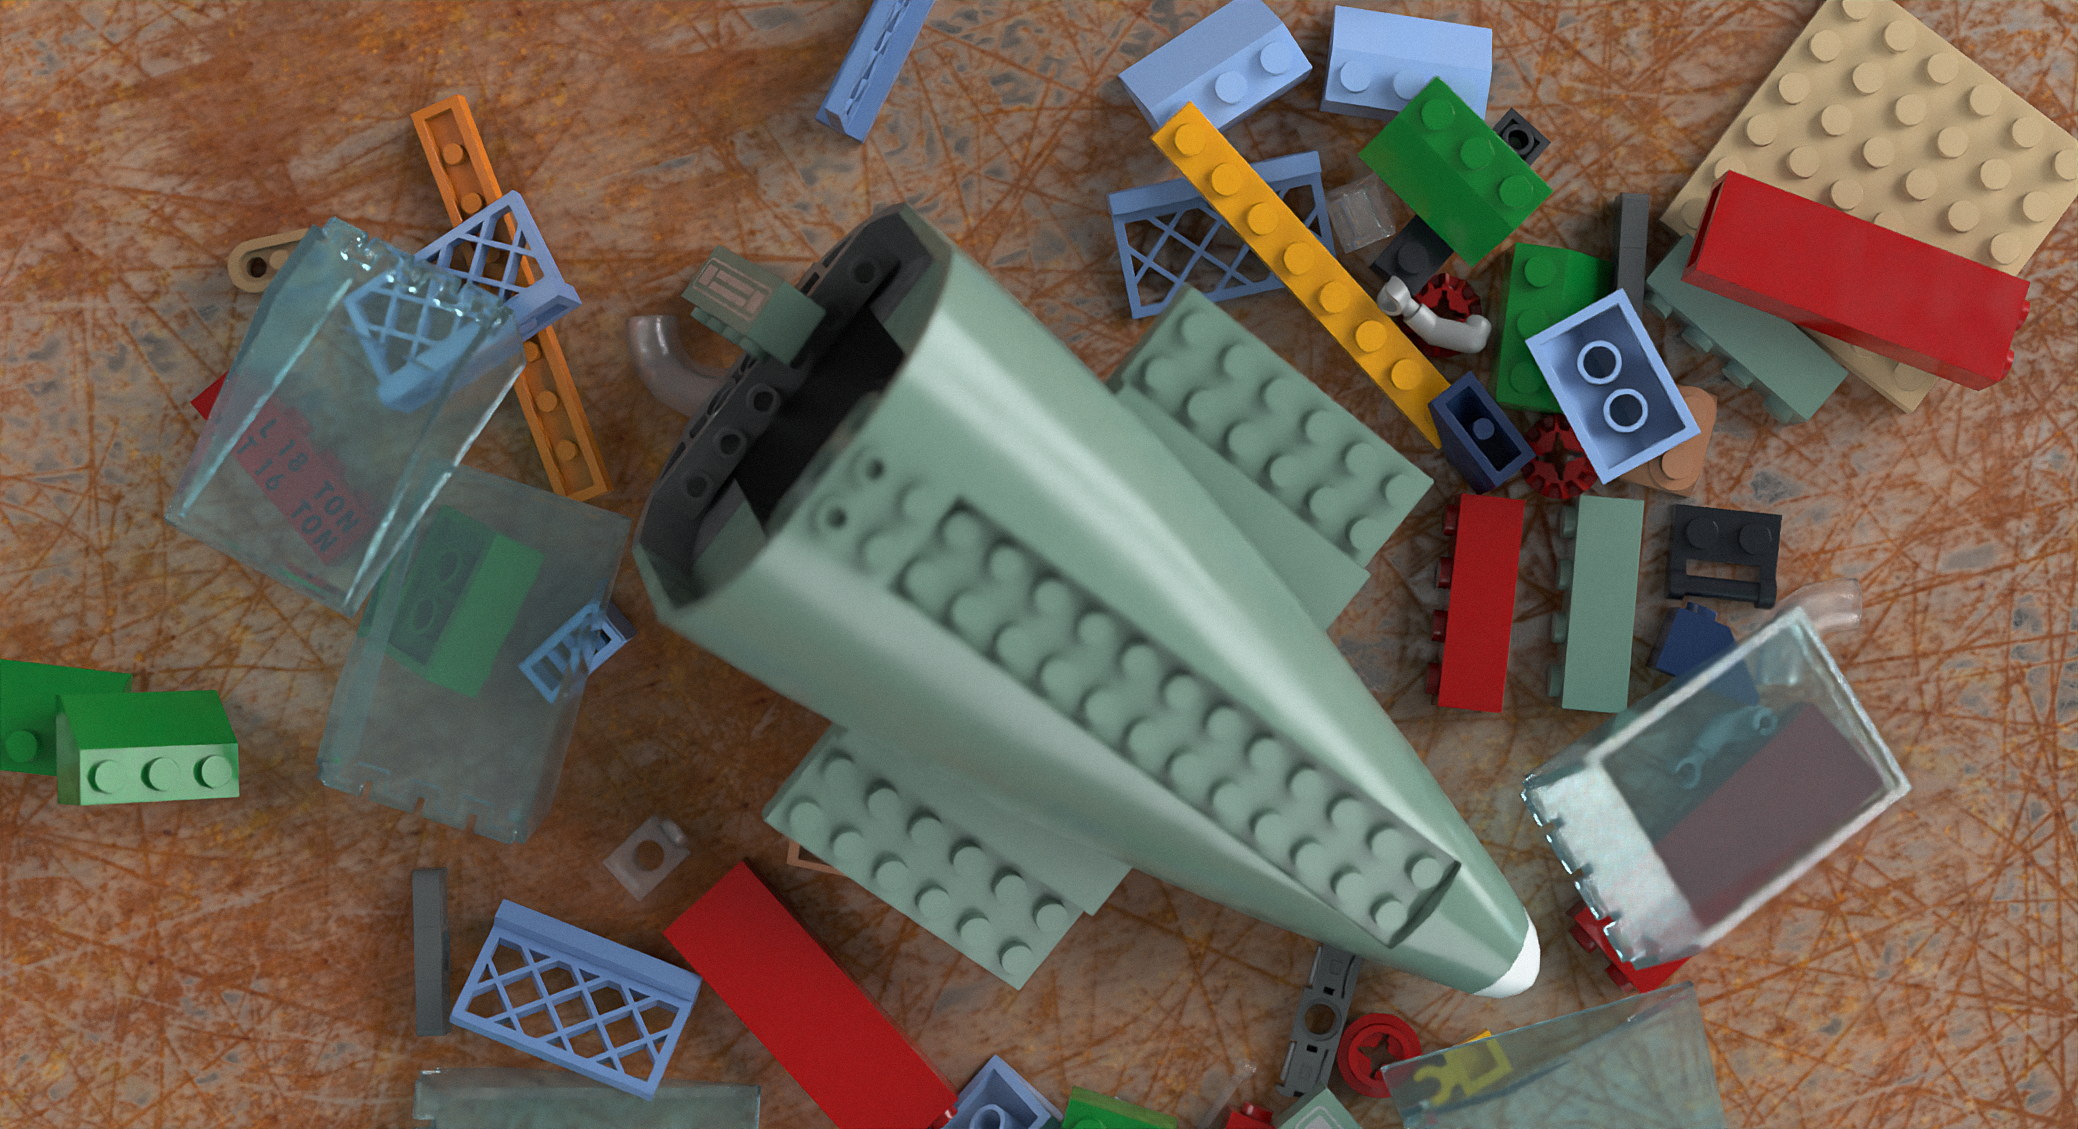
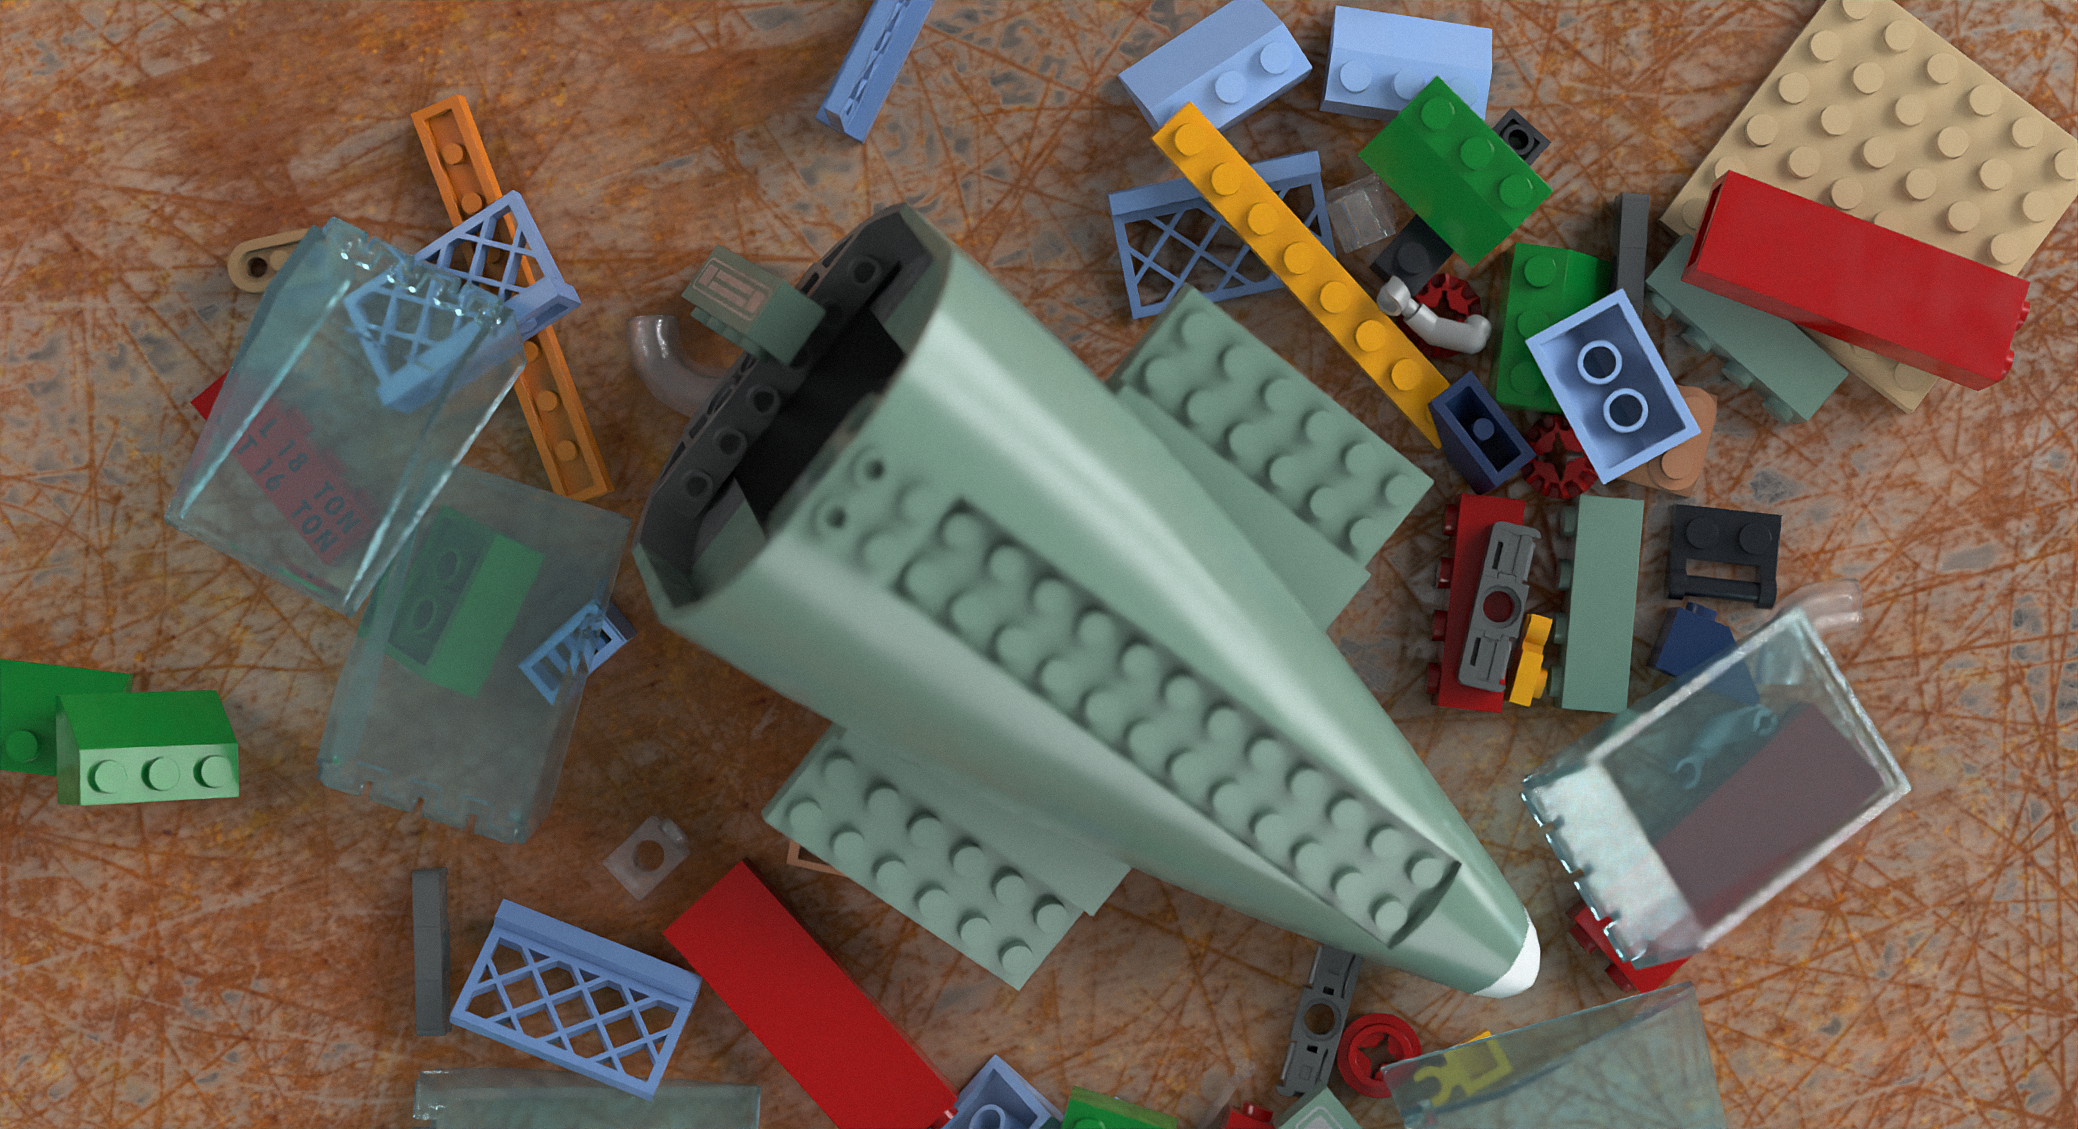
(1502, 569): none -> dark grey piece
(1526, 675): none -> light orange plate

